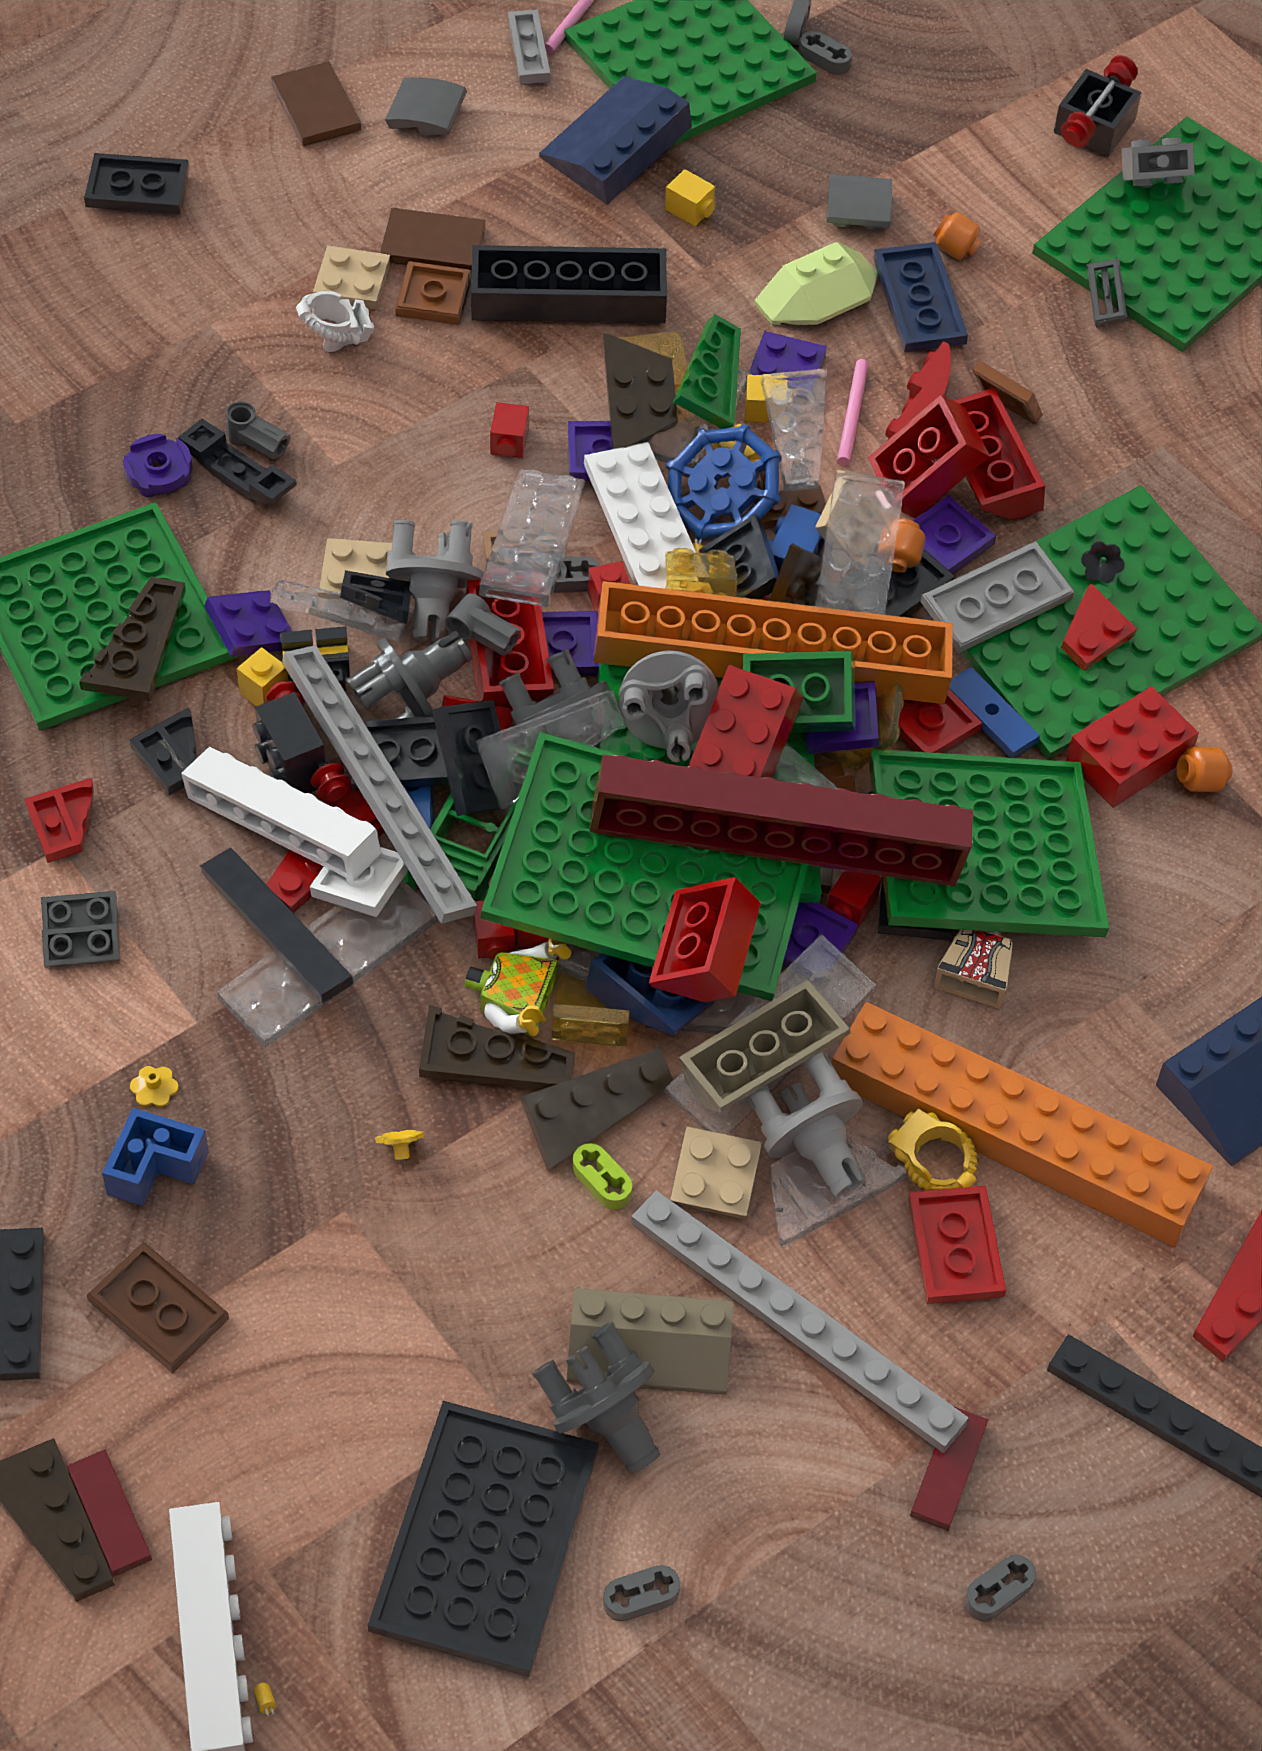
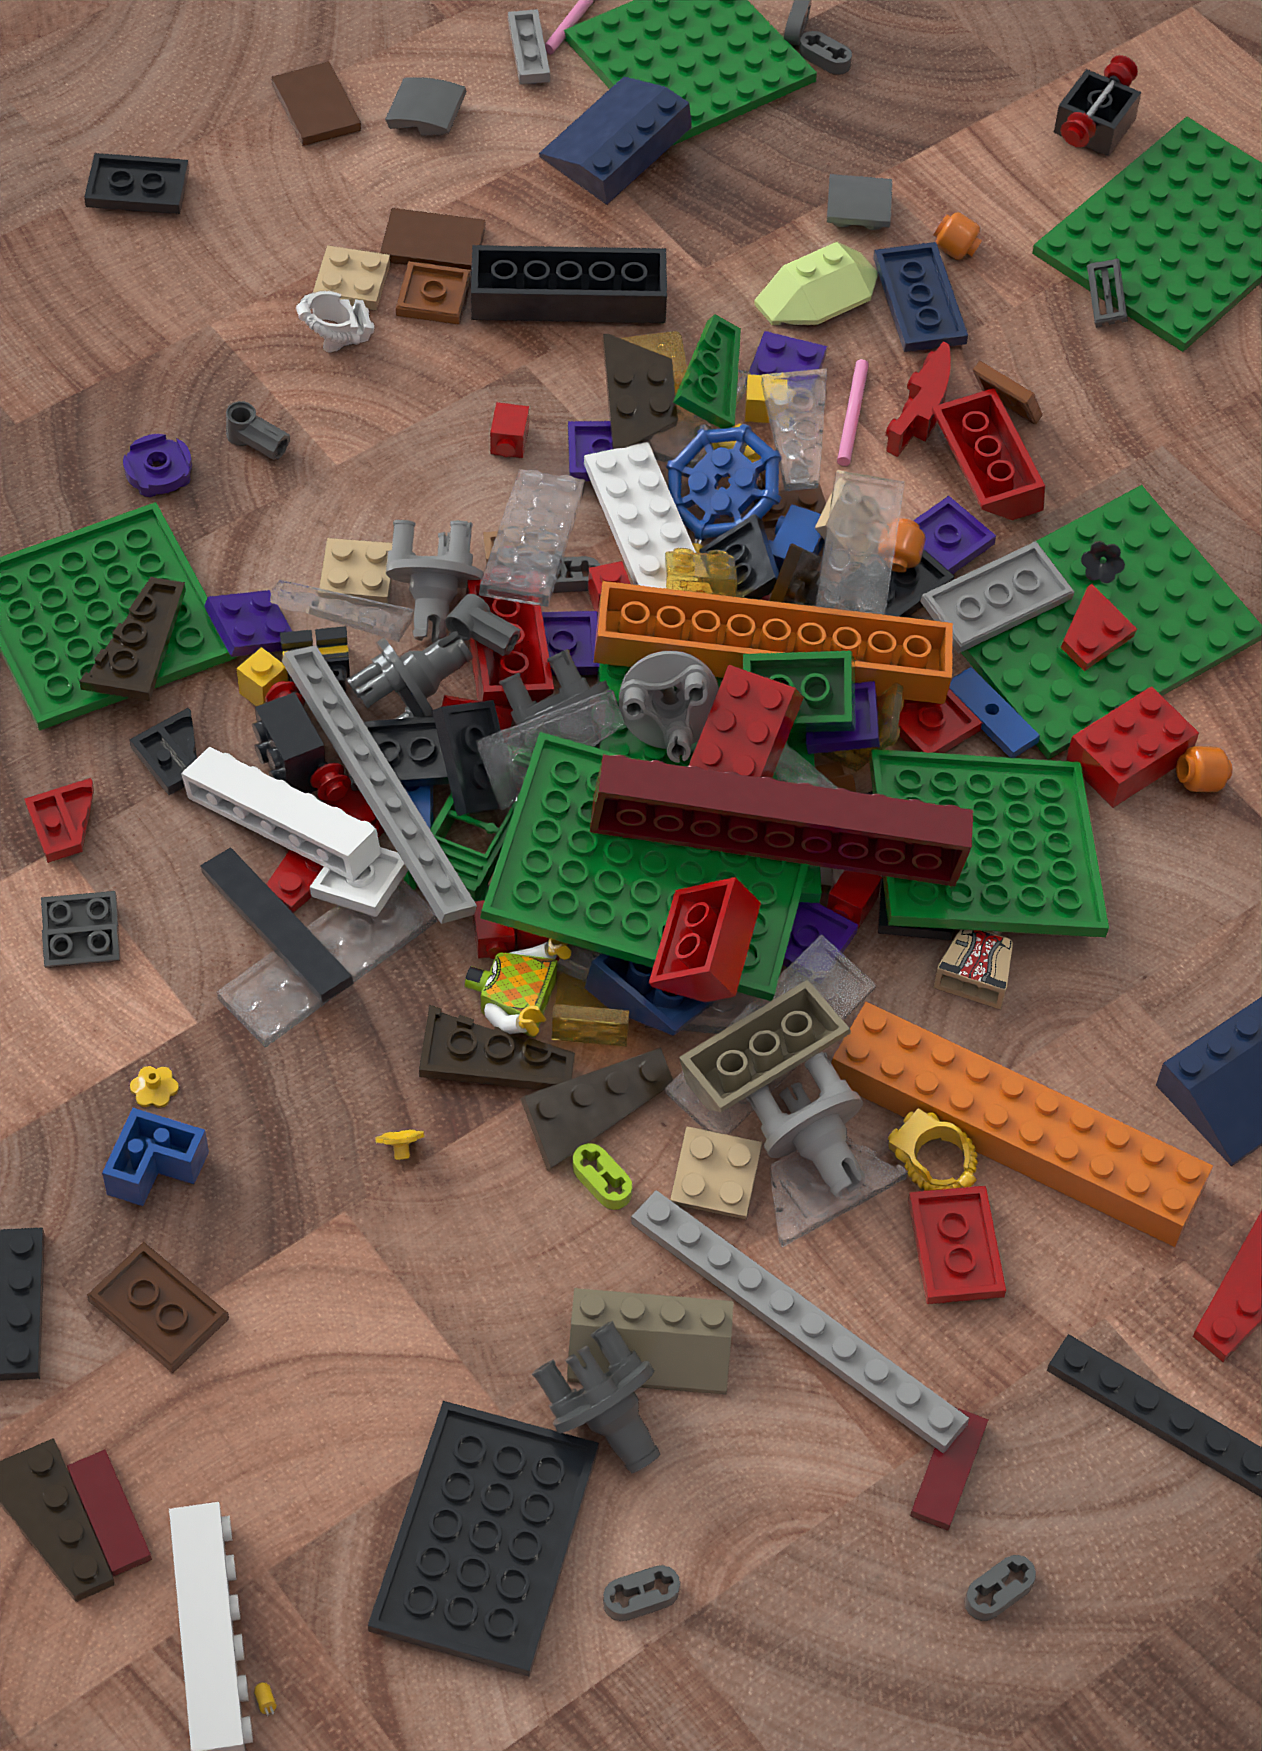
(234, 468): black slope -> none
(378, 593): black wing -> none
(690, 198): yellow brick -> none
(930, 454): red brick -> none
(1163, 161): light grey brick -> none

